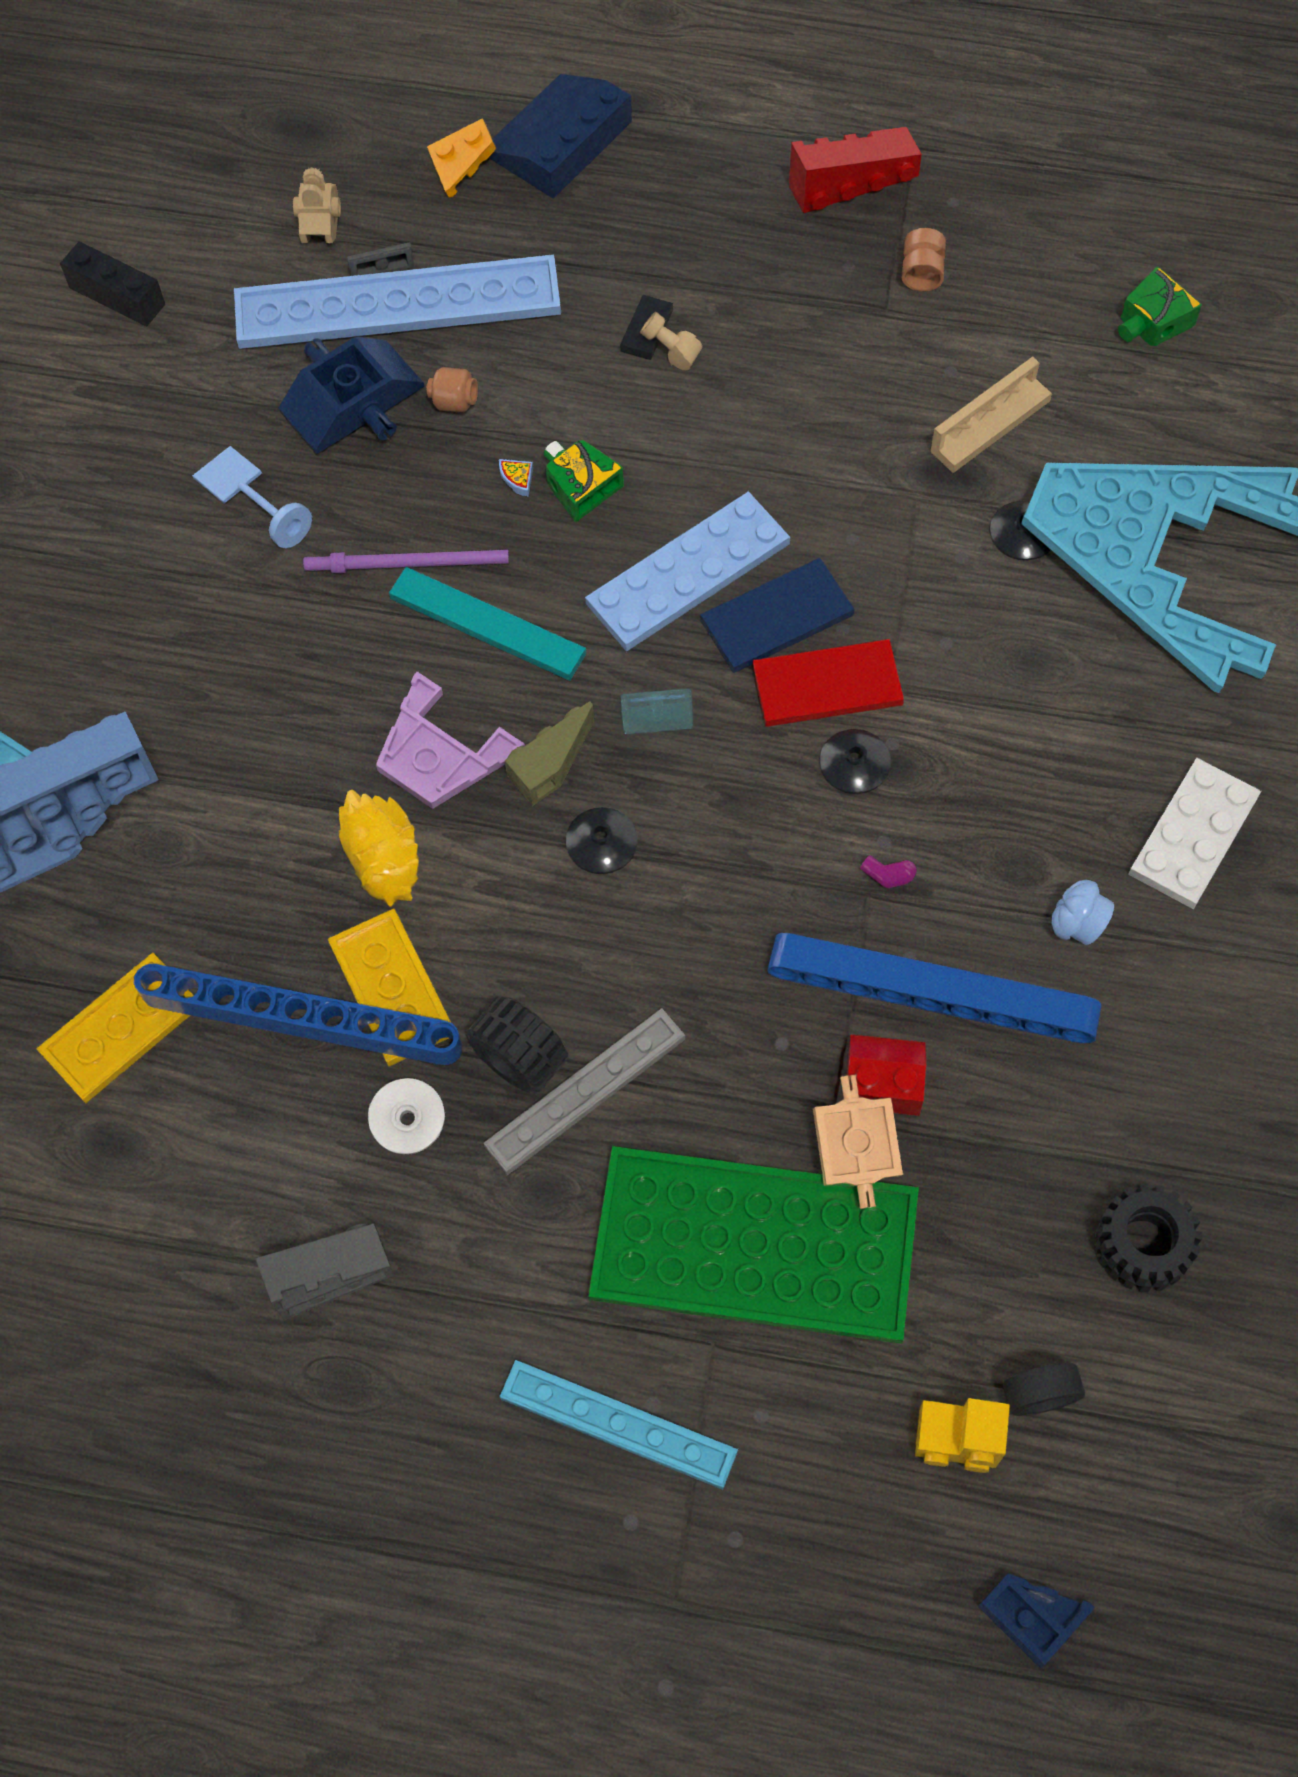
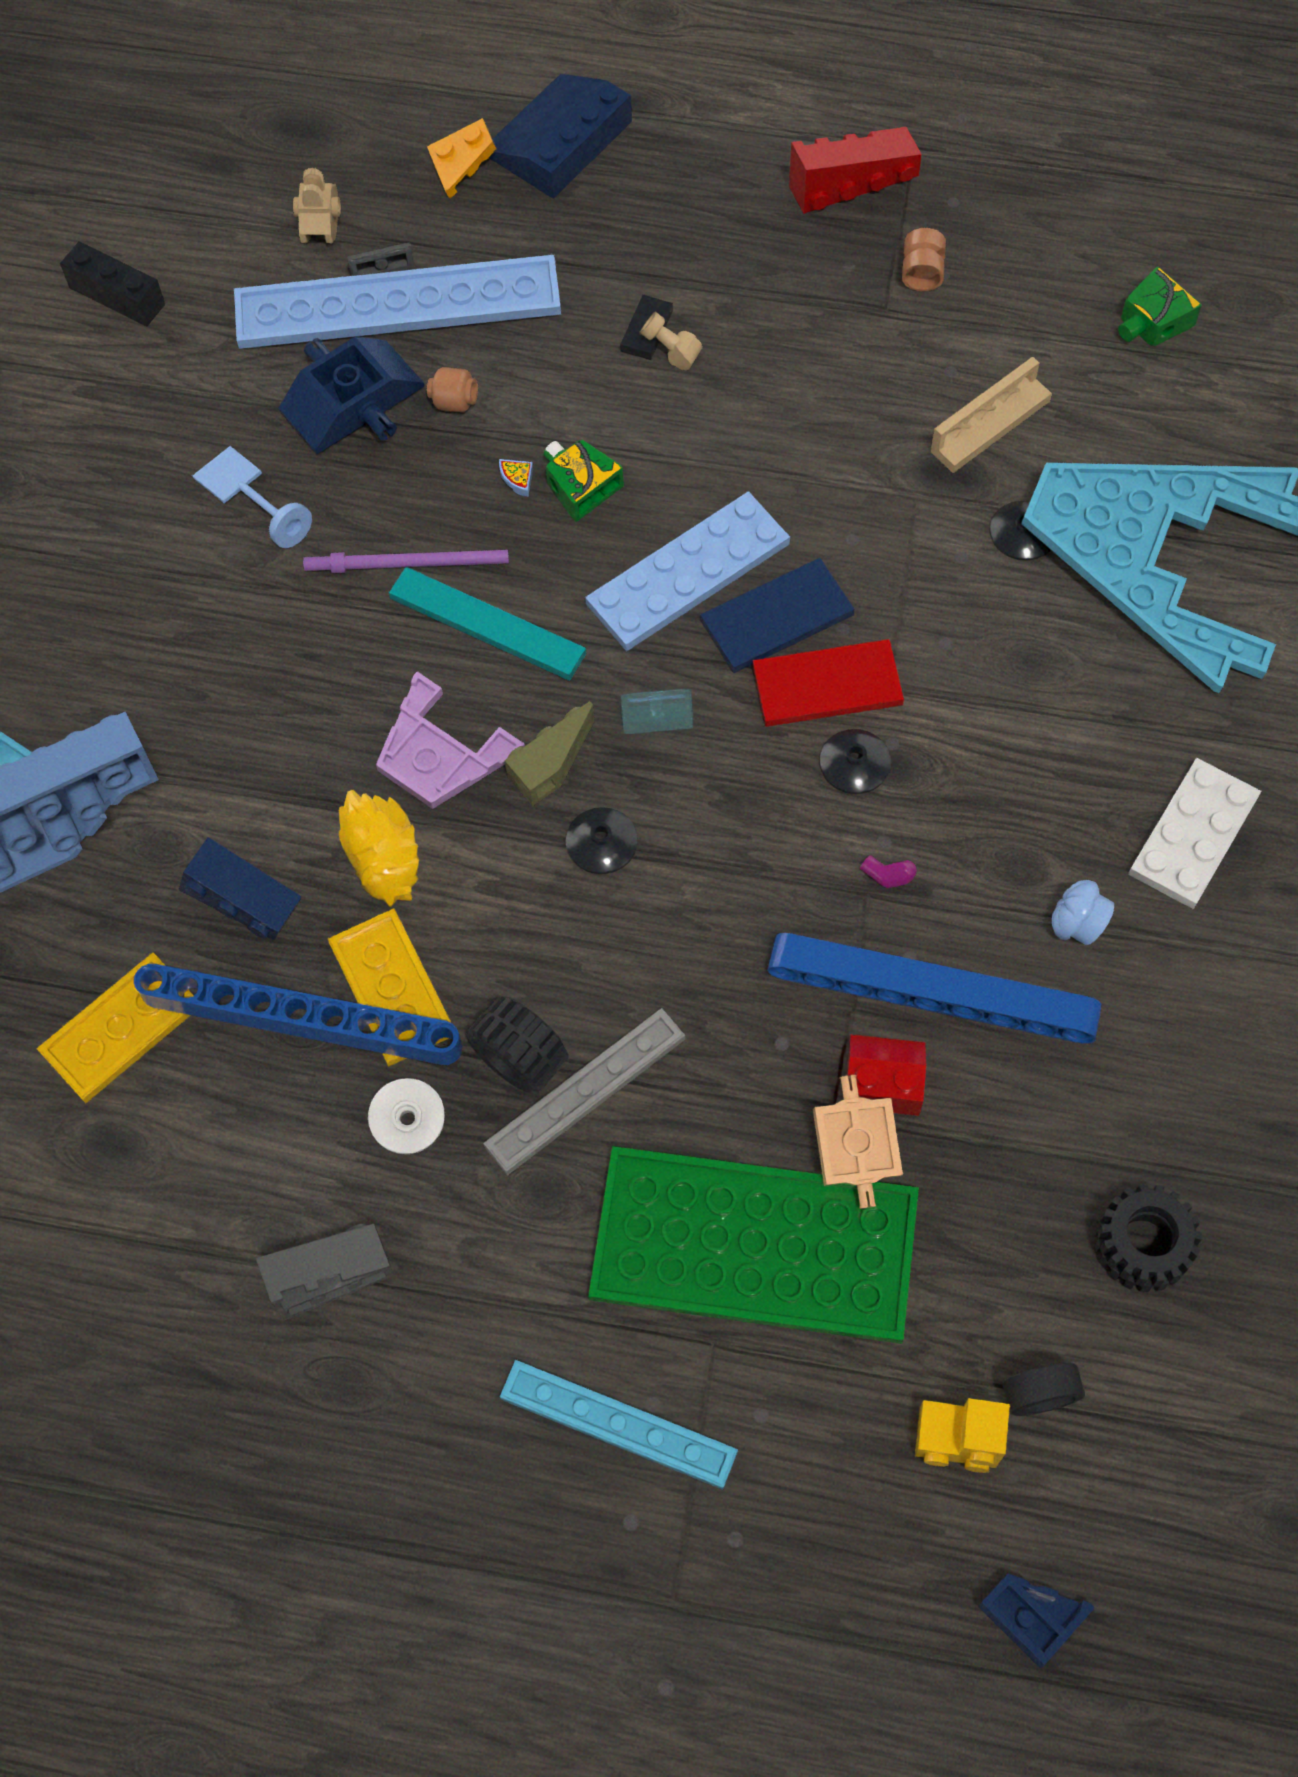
(238, 890): none -> dark blue wedge

